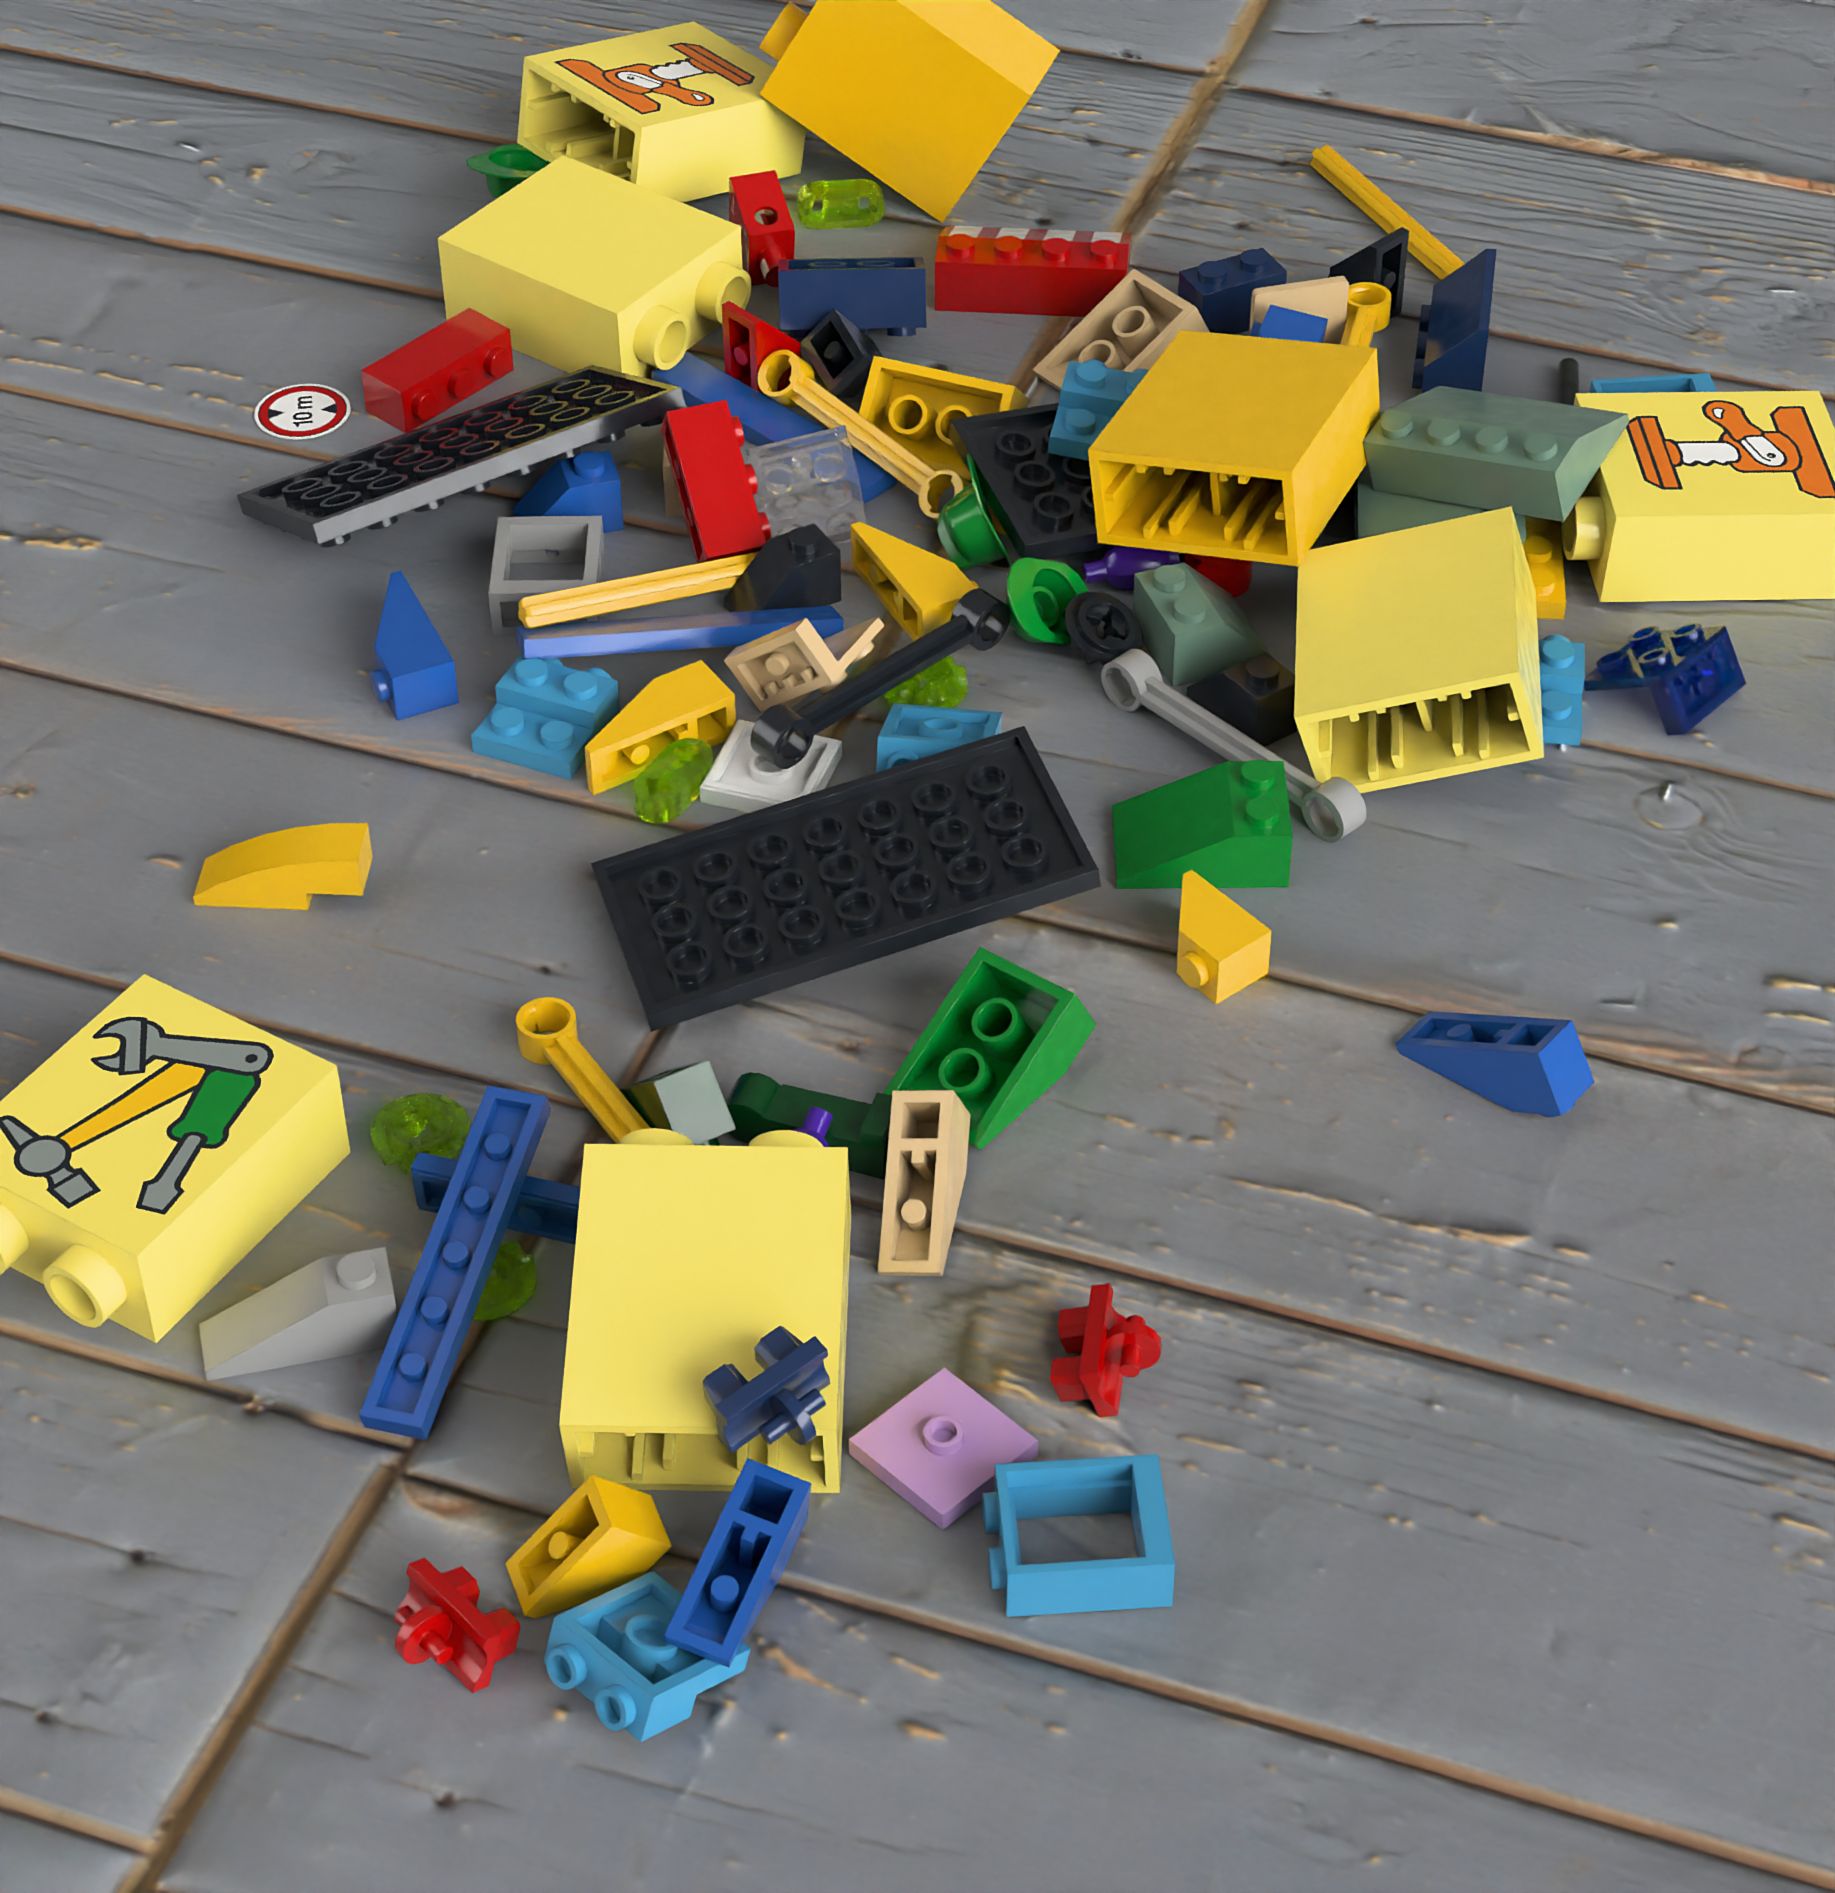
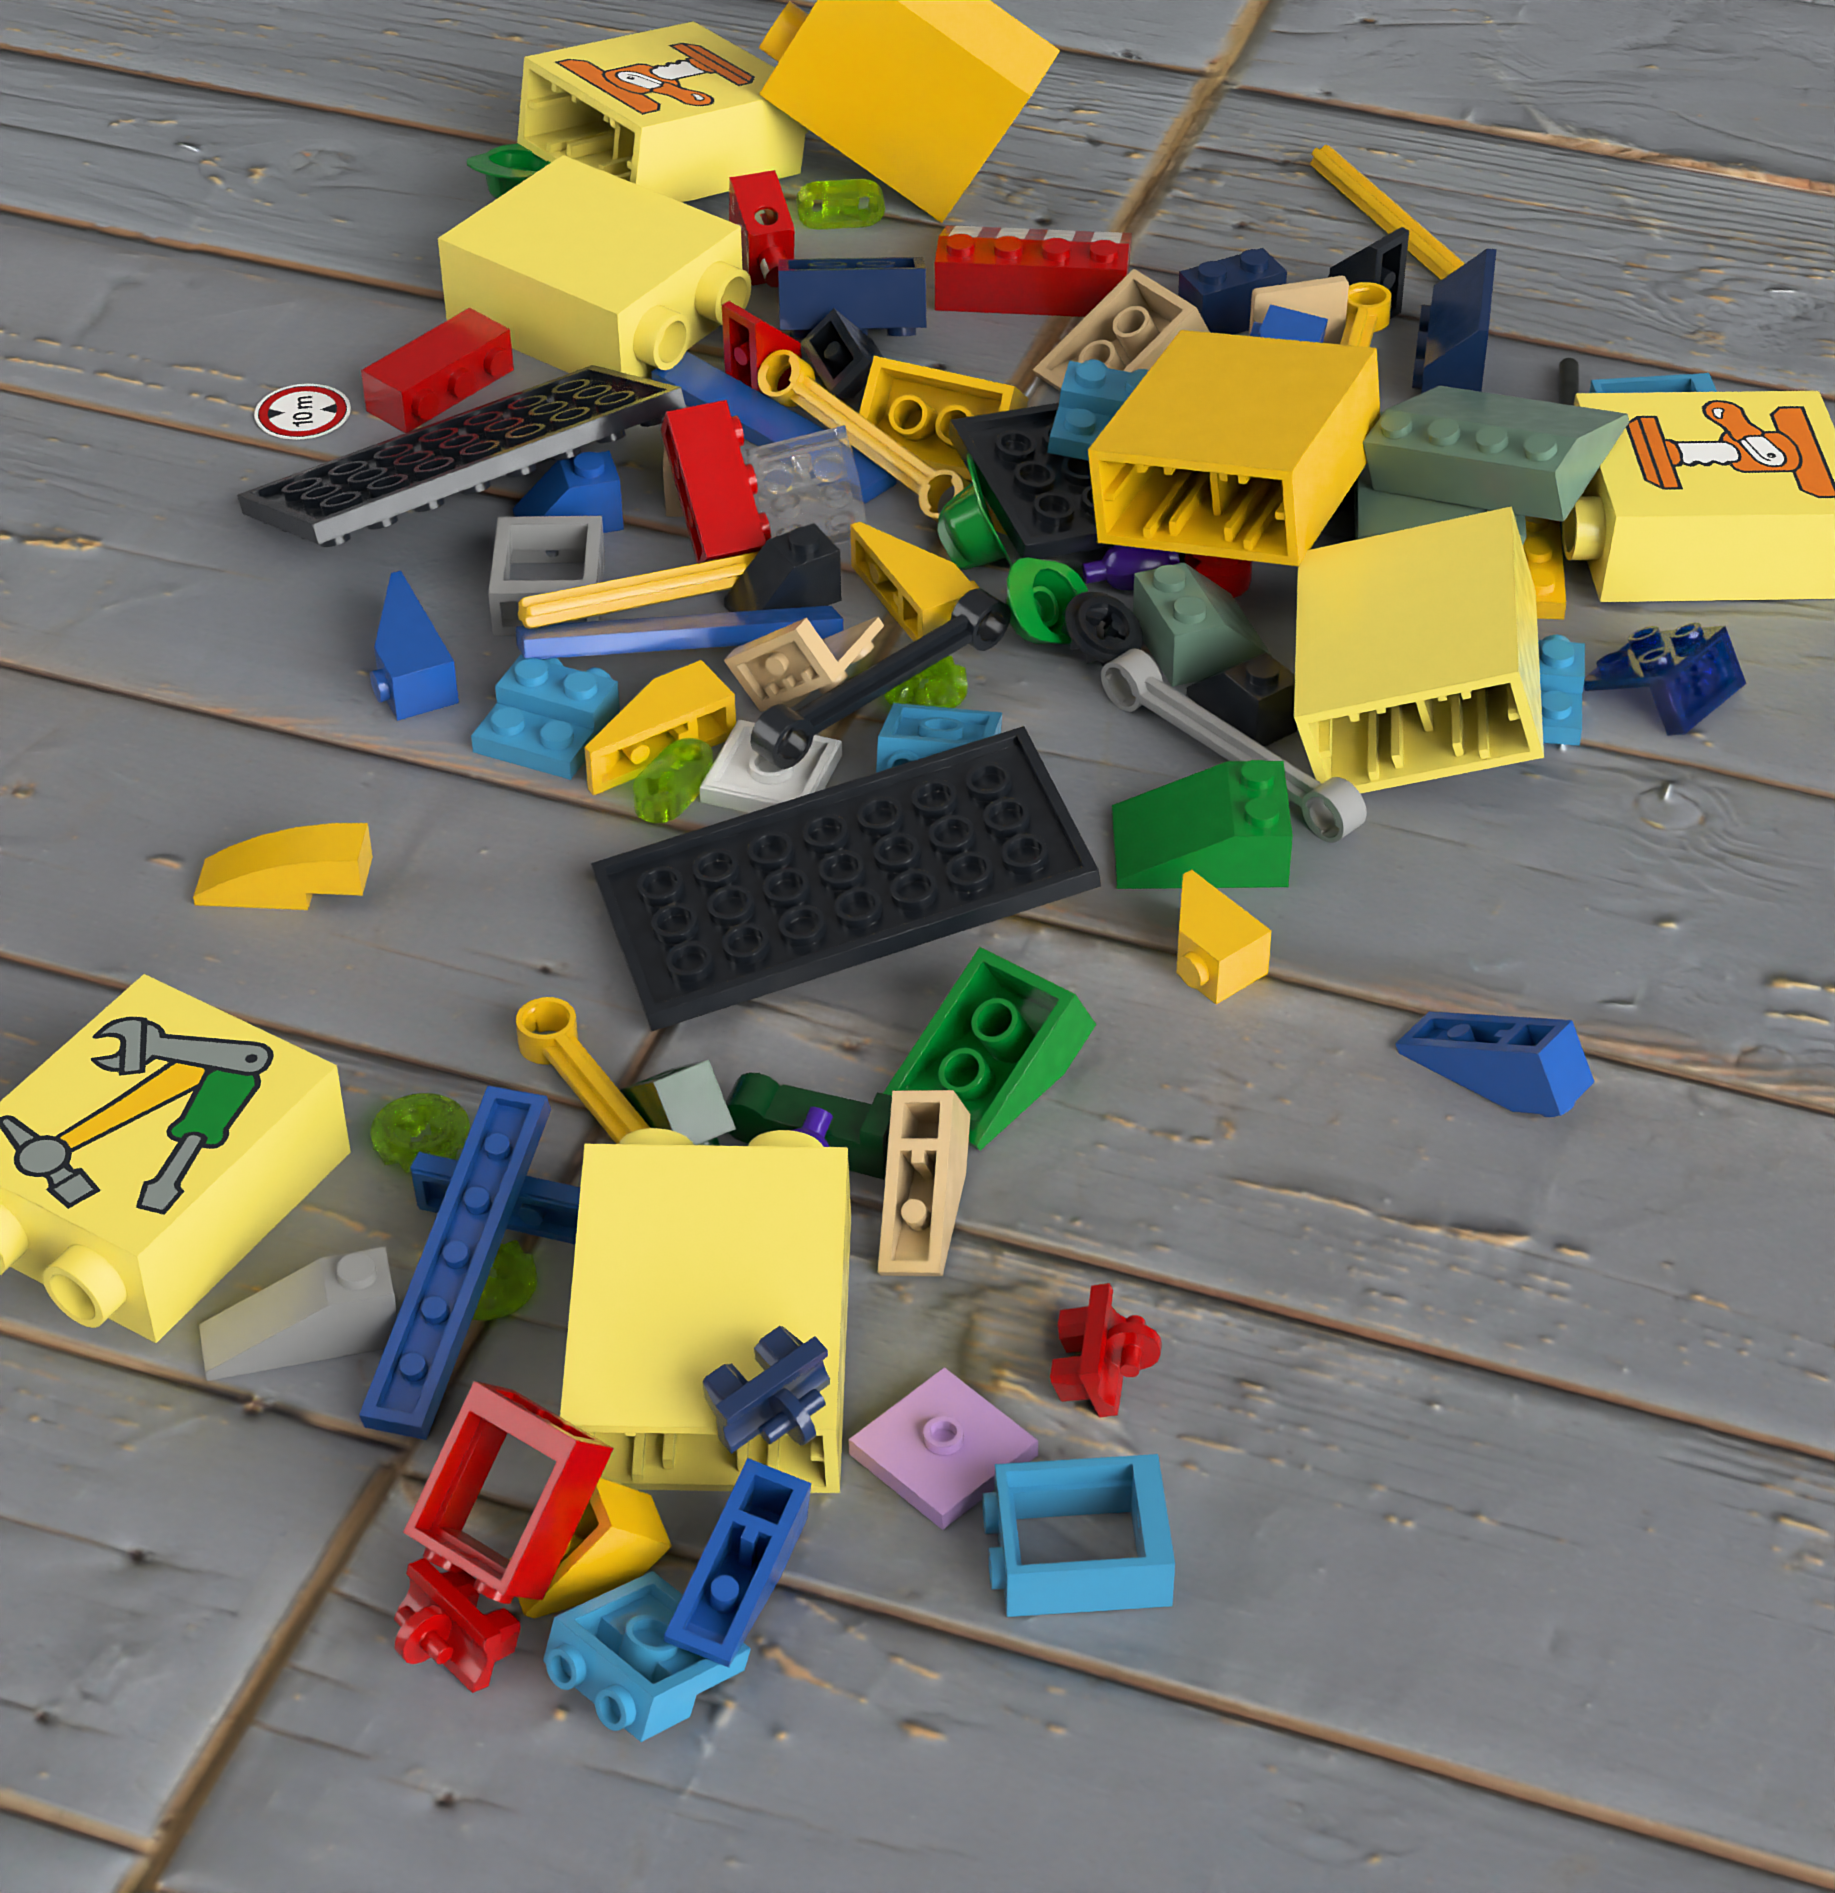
(461, 1472): none -> red window

